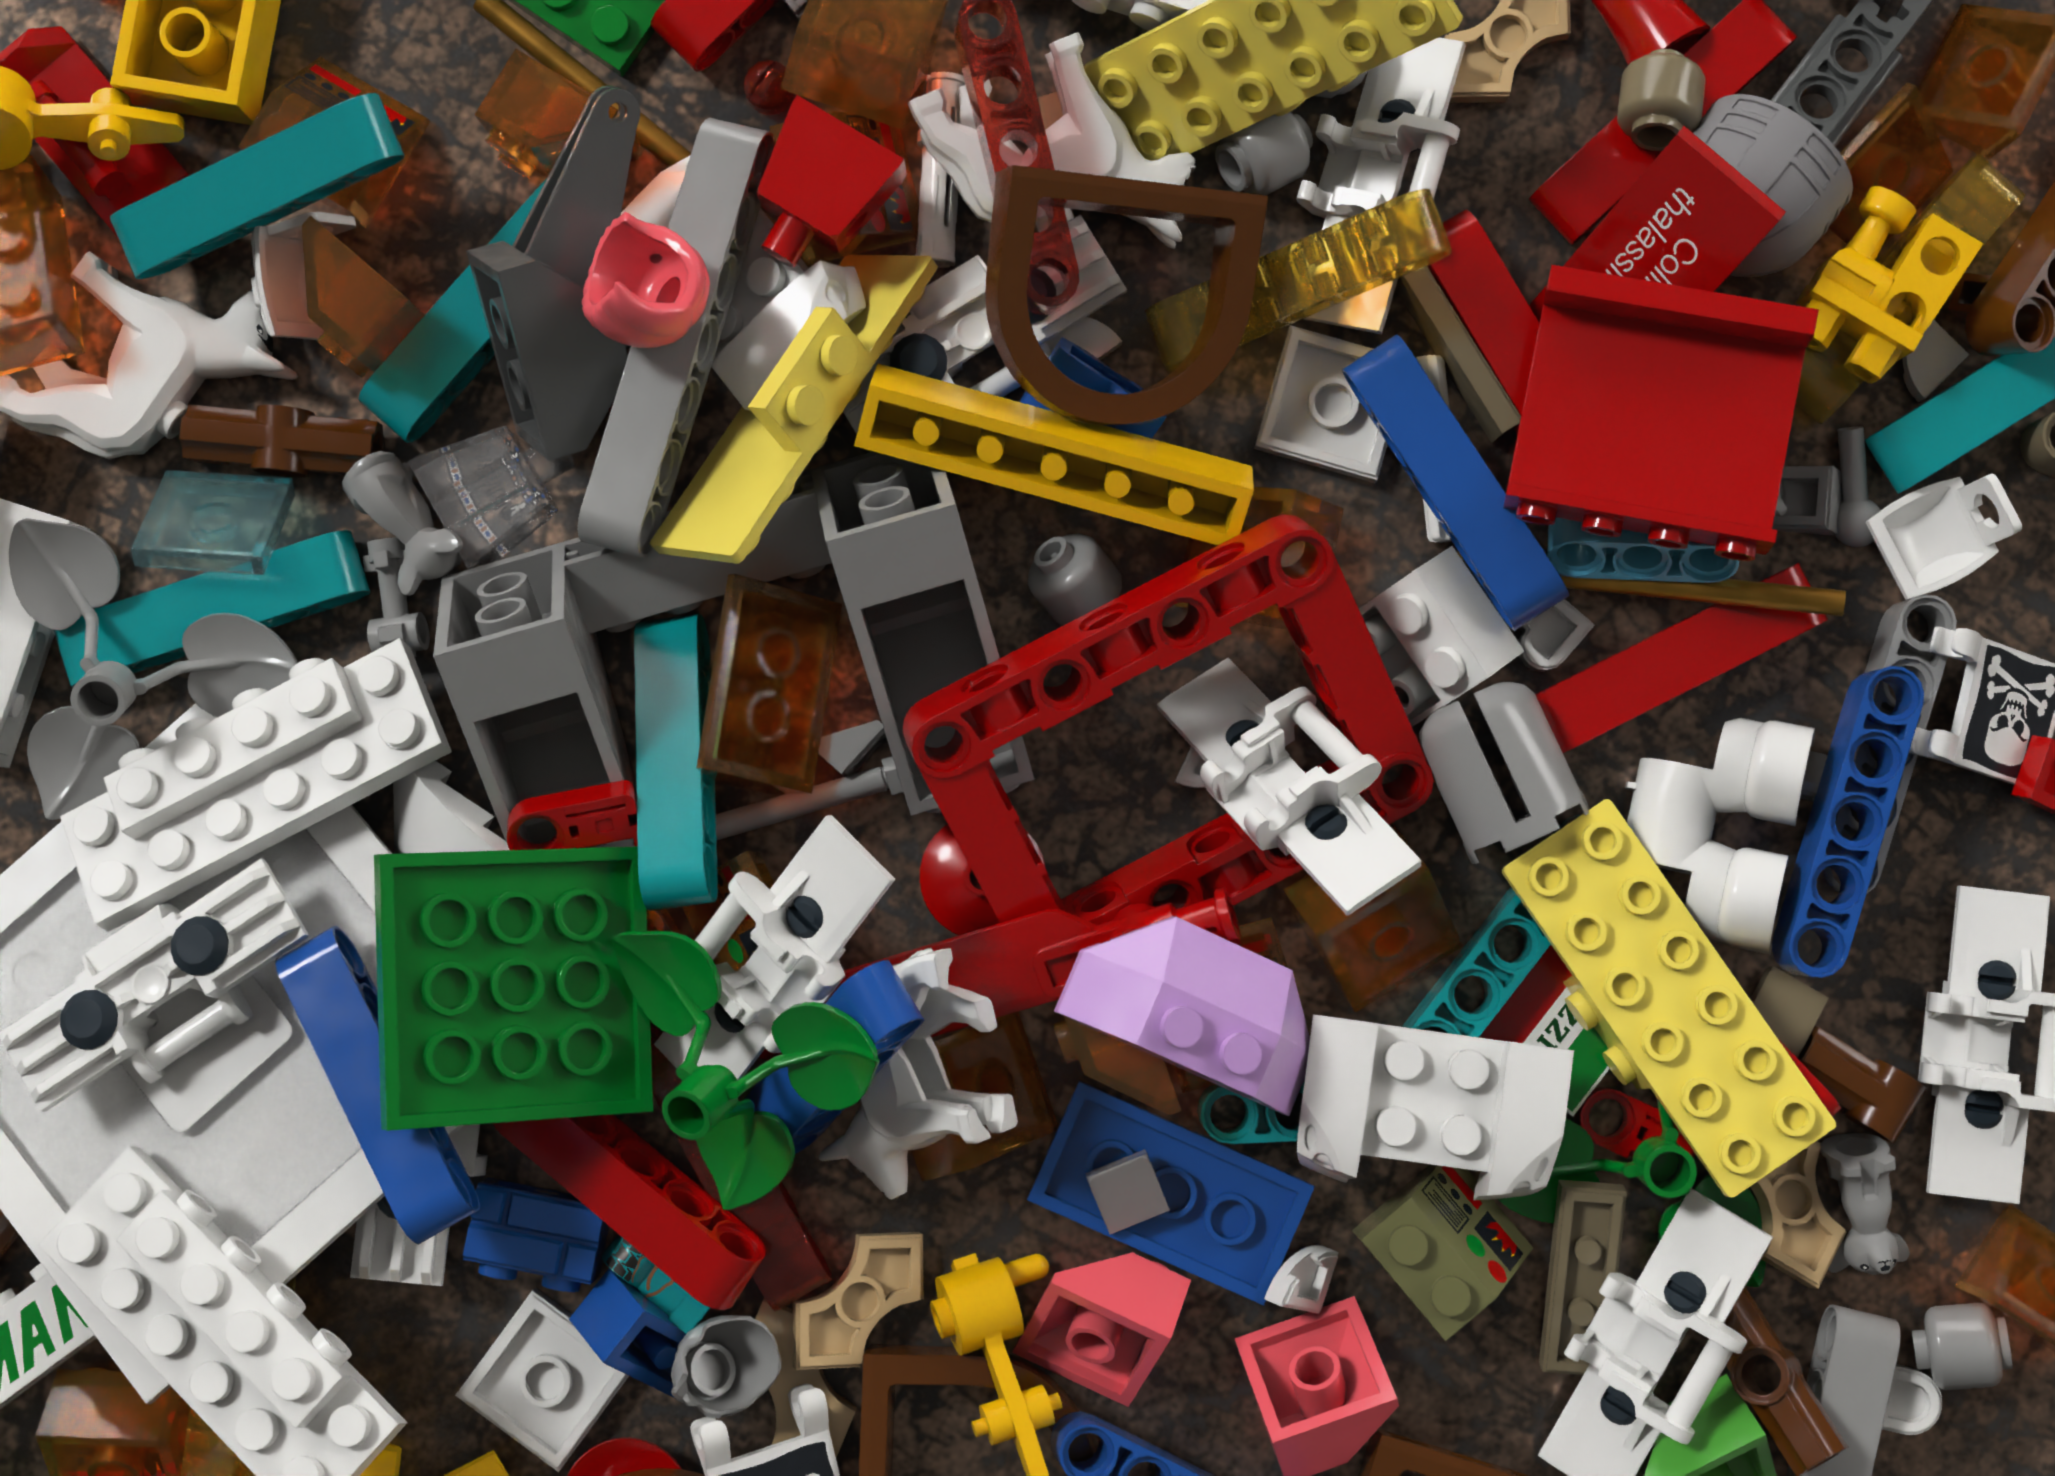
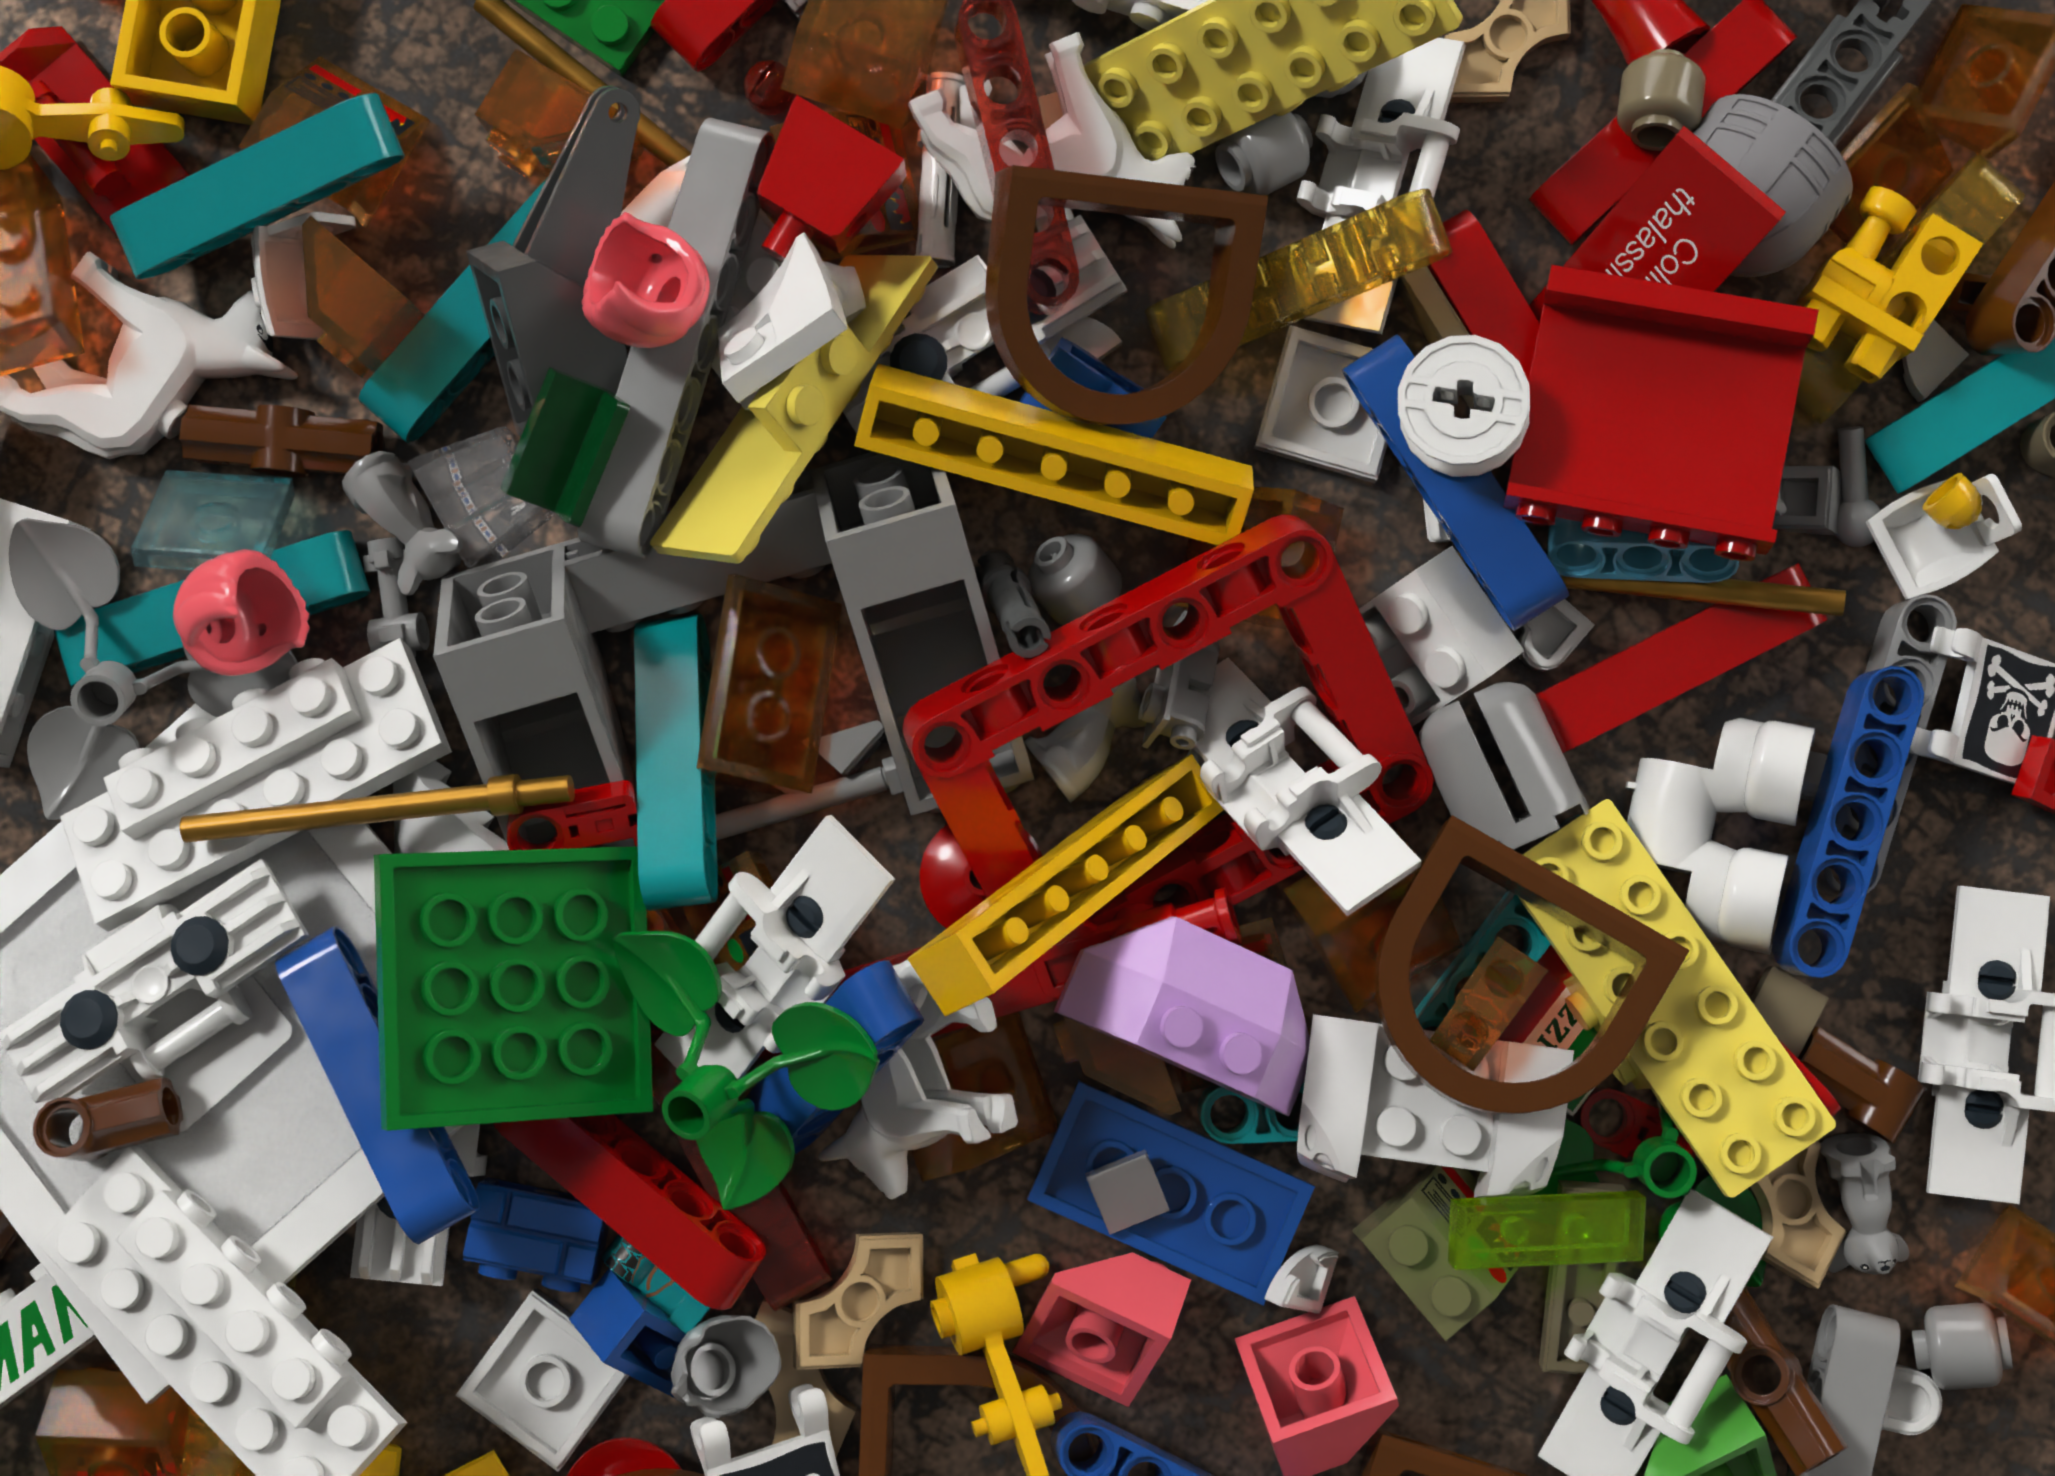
(110, 1120): none -> reddish brown piece
(239, 613): none -> coral piece
(500, 795): none -> pearl gold bar
(565, 446): none -> dark green panel
(782, 323): none -> white plate
(1009, 596): none -> dark grey pin
(1064, 887): none -> yellow brick
(1082, 743): none -> light grey animal
(1172, 707): none -> light grey hinge
(1457, 368): none -> white piece
(1487, 1003): none -> clear orange leg
(1546, 1230): none -> clear neon green tile
(1653, 956): none -> reddish brown window
(1954, 503): none -> yellow hinge

